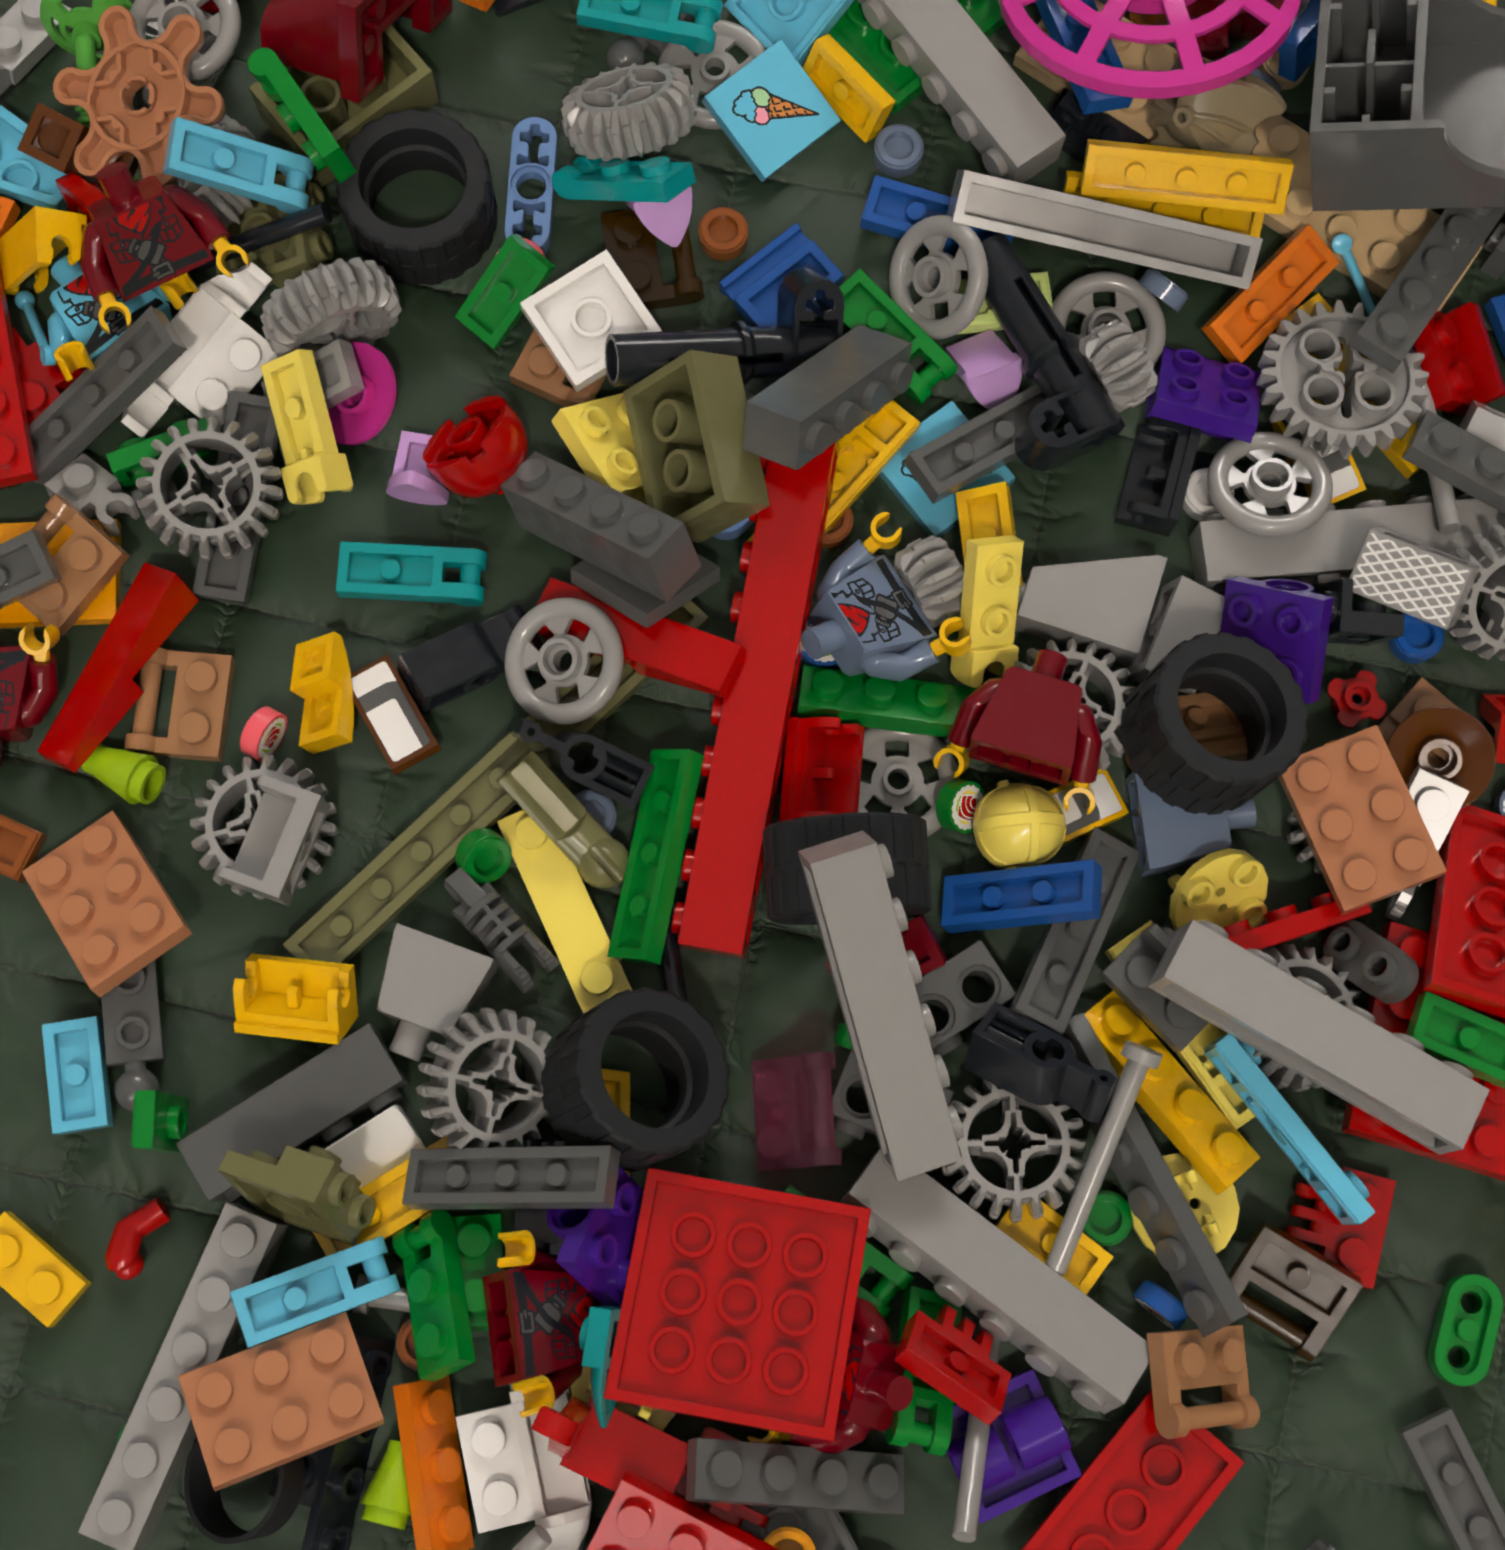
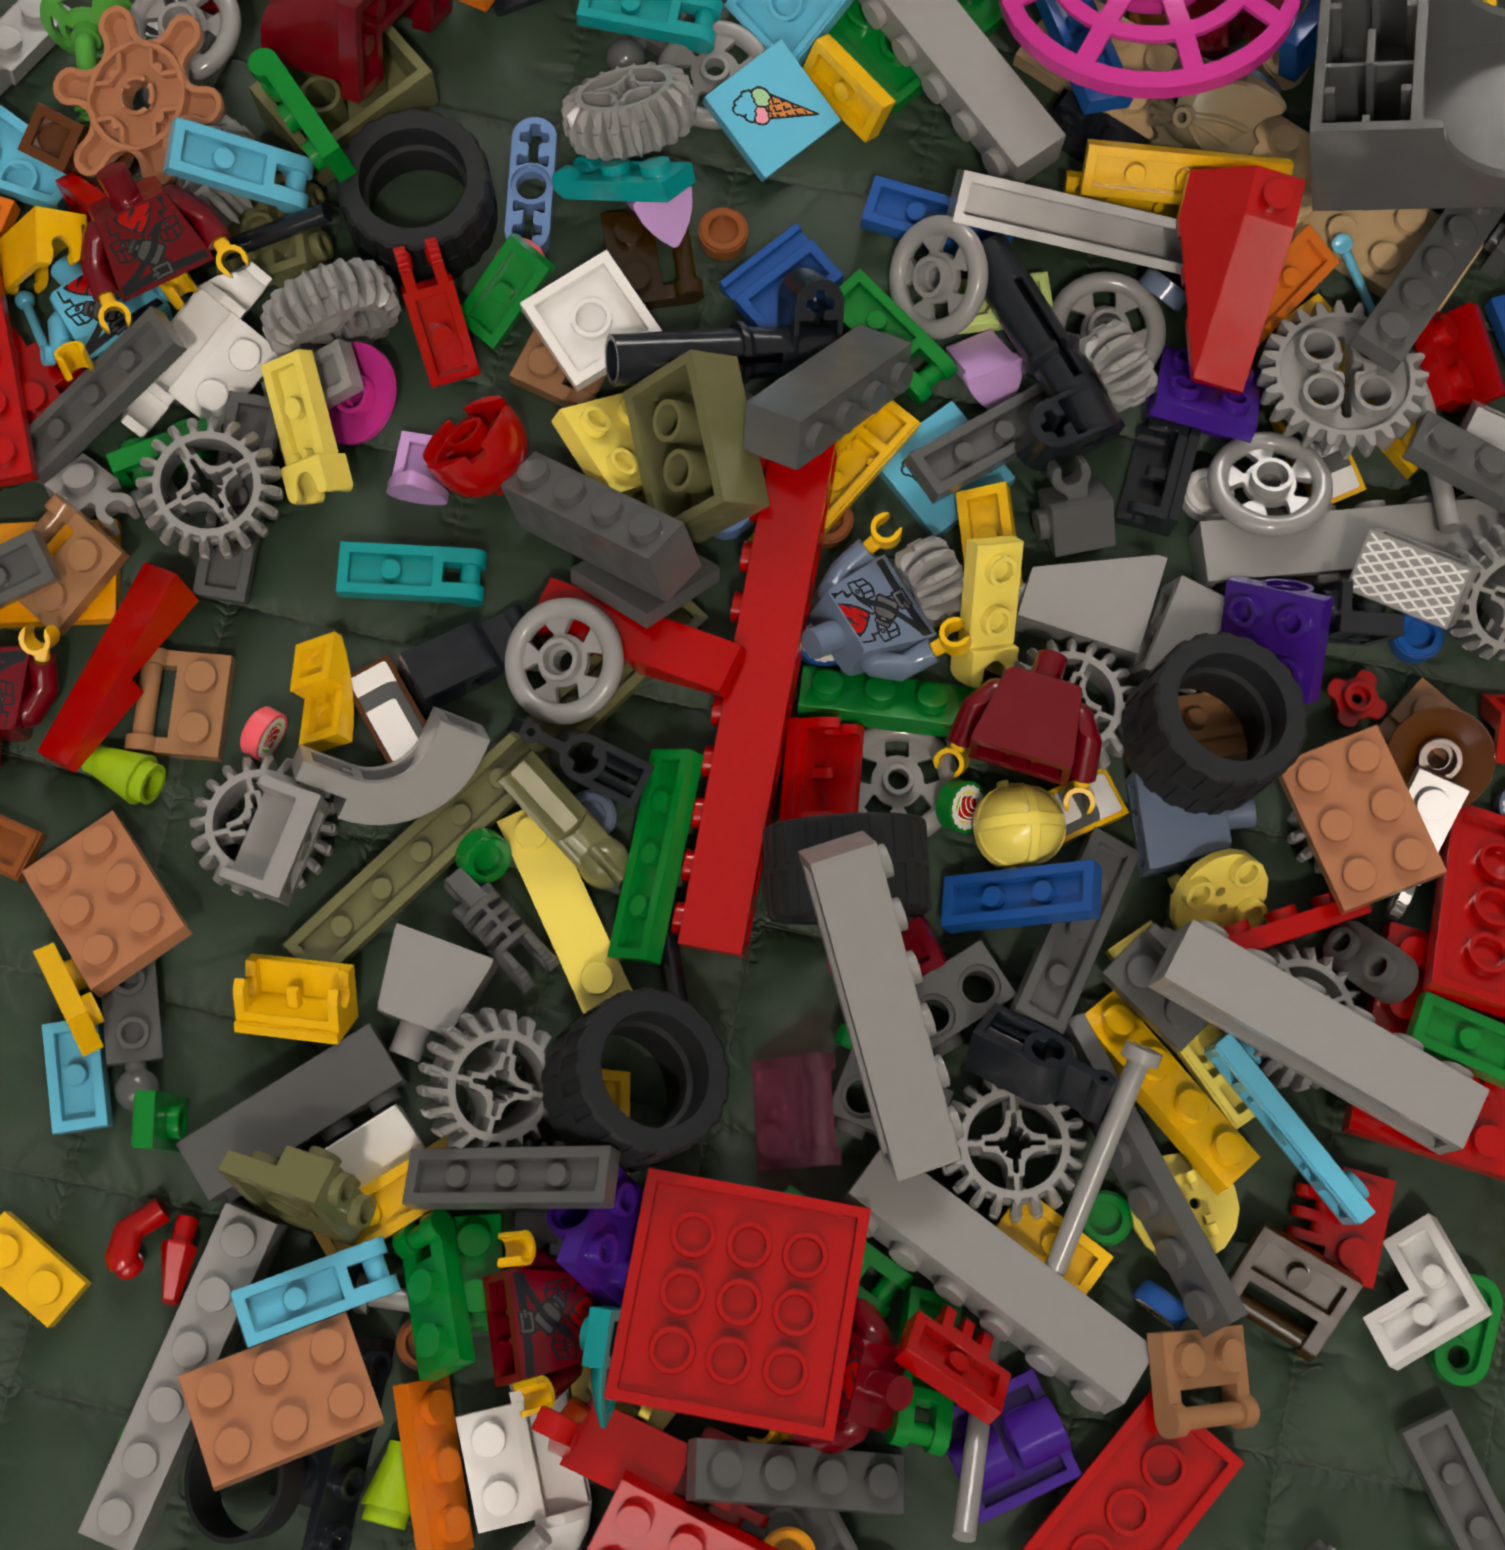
(79, 1011): none -> yellow plate
(177, 1258): none -> red bar
(405, 788): none -> light grey arch
(437, 319): none -> red hinge
(898, 150): sand blue tile -> none
(1074, 512): none -> dark grey brick
(1233, 246): none -> red wedge
(1439, 1298): none -> white plate

